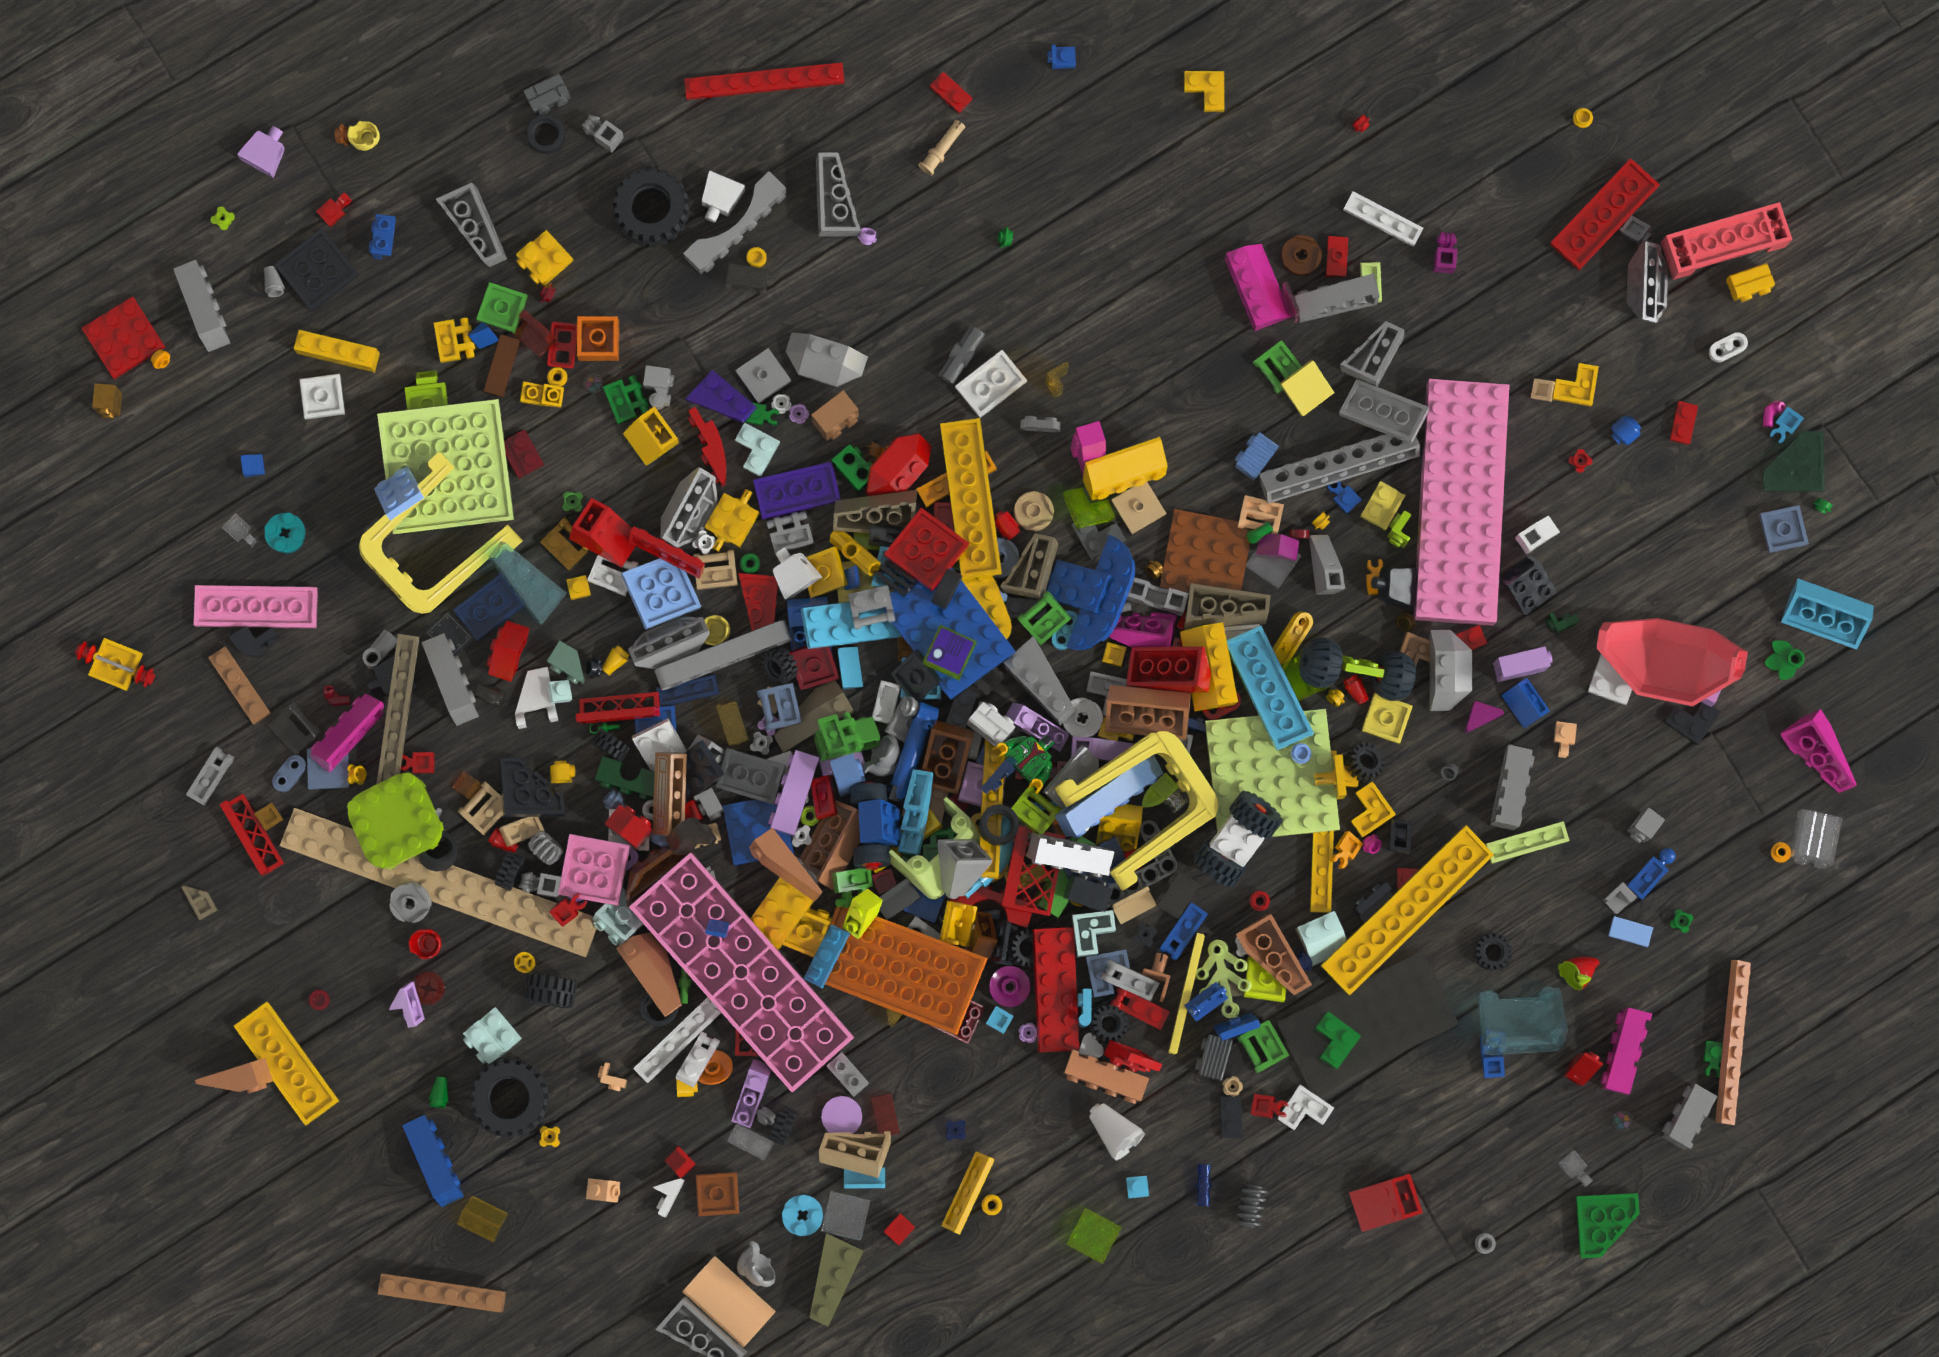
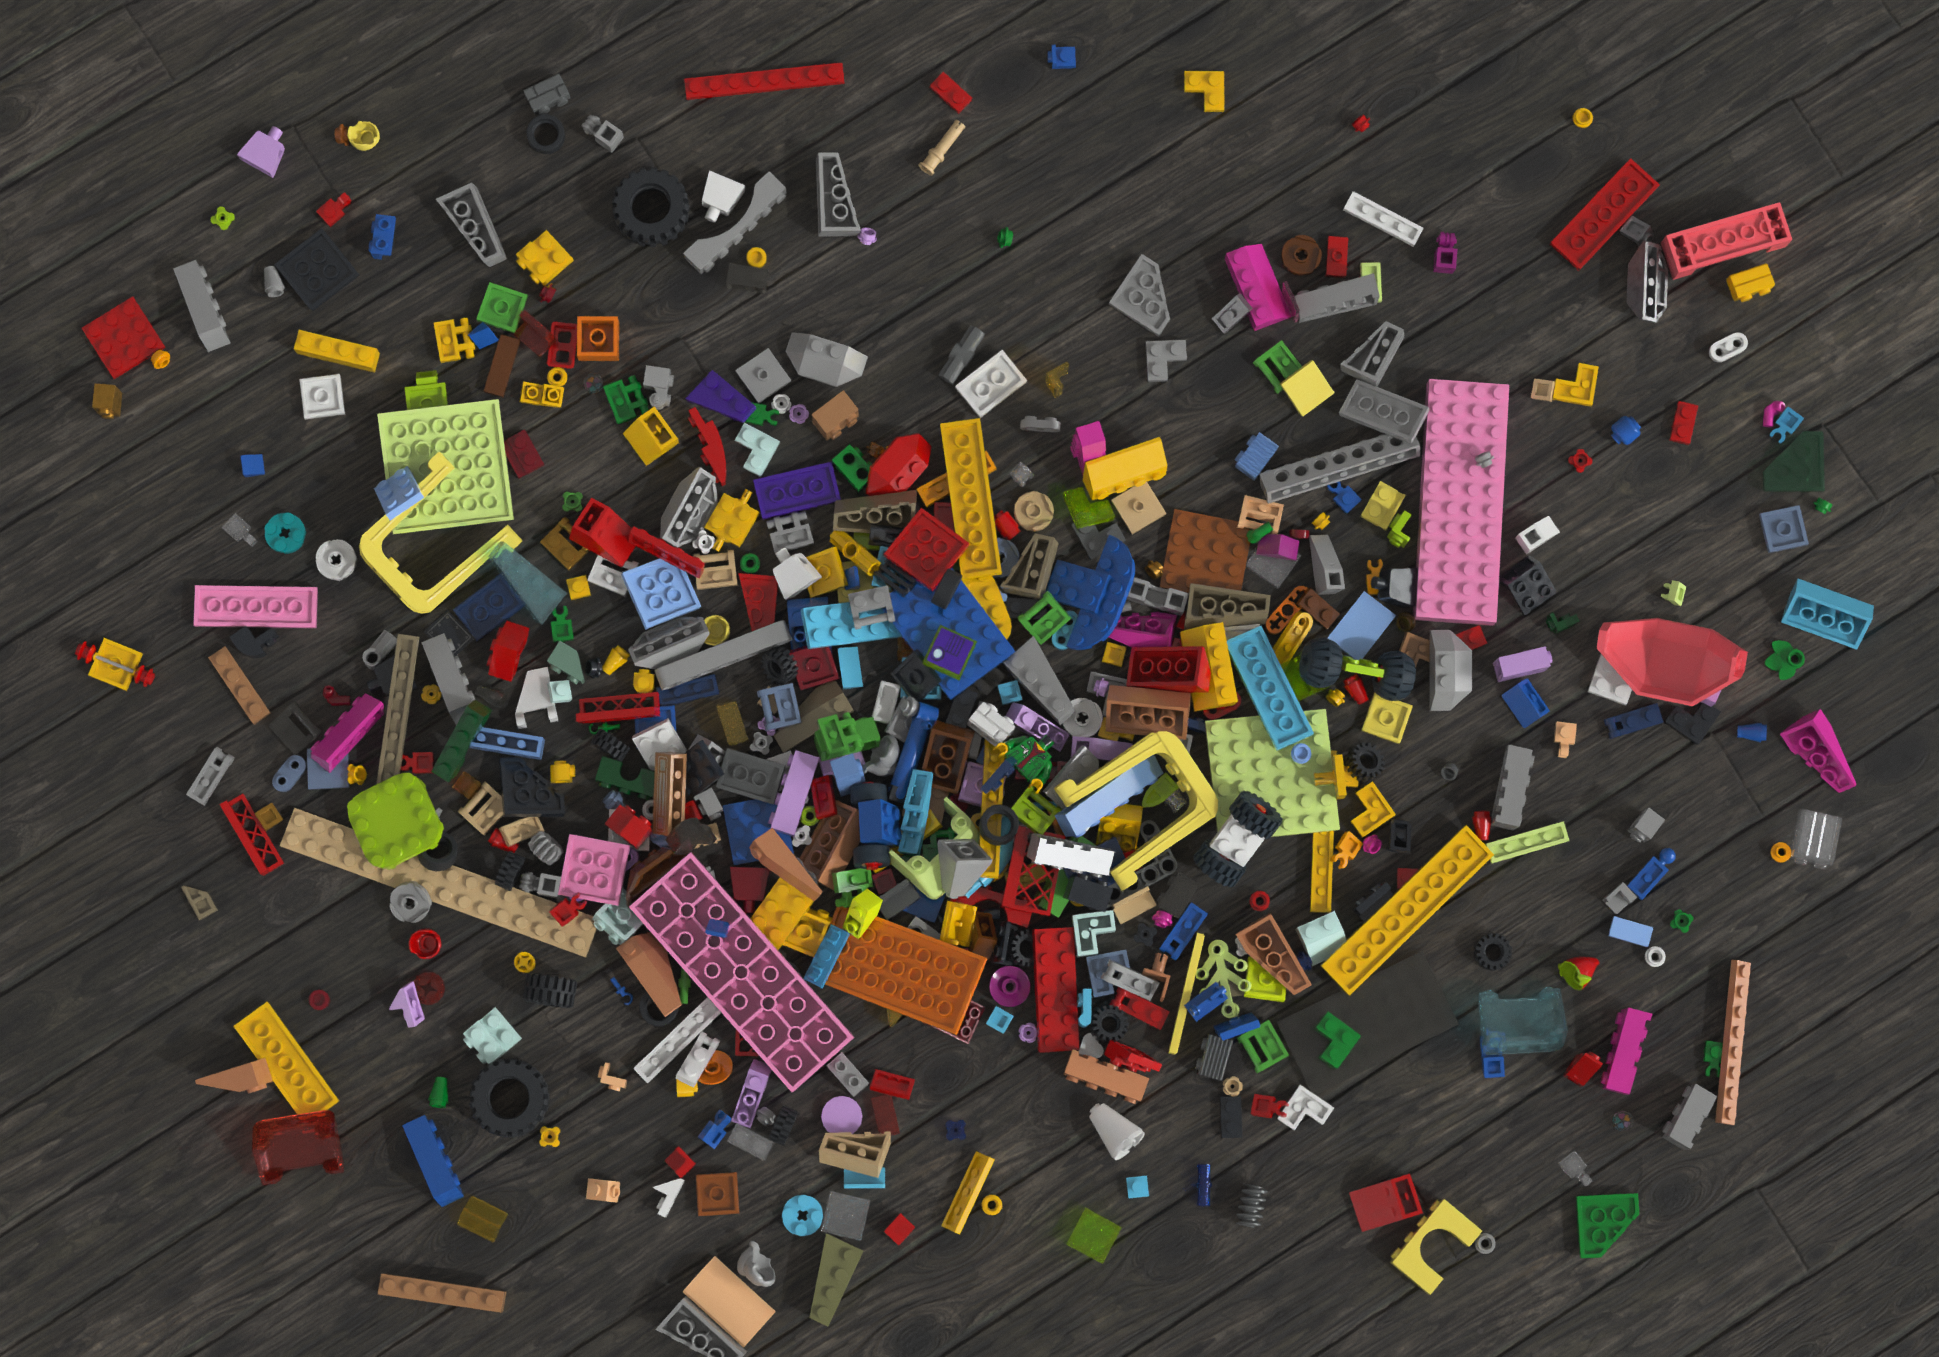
(296, 1143): none -> clear red windscreen
(337, 571): none -> white plate
(436, 694): none -> yellow plate
(466, 730): none -> dark green arch
(509, 743): none -> medium blue brick
(562, 628): none -> green plate
(621, 990): none -> blue hand
(644, 681): none -> yellow plate
(714, 1132): none -> blue plate
(749, 886): none -> dark red torso
(892, 1084): none -> red plate
(1009, 692): none -> medium azure plate
(1021, 474): none -> clear wheel
(1101, 687): none -> lavender plate
(1143, 296): none -> light grey plate
(1160, 353): none -> light grey plate
(1162, 919): none -> dark pink plate
(1232, 313): none -> flat silver plate
(1273, 617): none -> orange beam
(1317, 608): none -> reddish brown plate
(1361, 626): none -> light blue tile
(1409, 1258): none -> light yellow arch
(1480, 715): magenta slope -> none
(1482, 824): none -> red cone
(1484, 459): none -> light grey plate
(1634, 721): none -> dark blue plate
(1661, 956): none -> white plate
(1675, 593): none -> yellowish green tile
(1754, 732): none -> blue cone

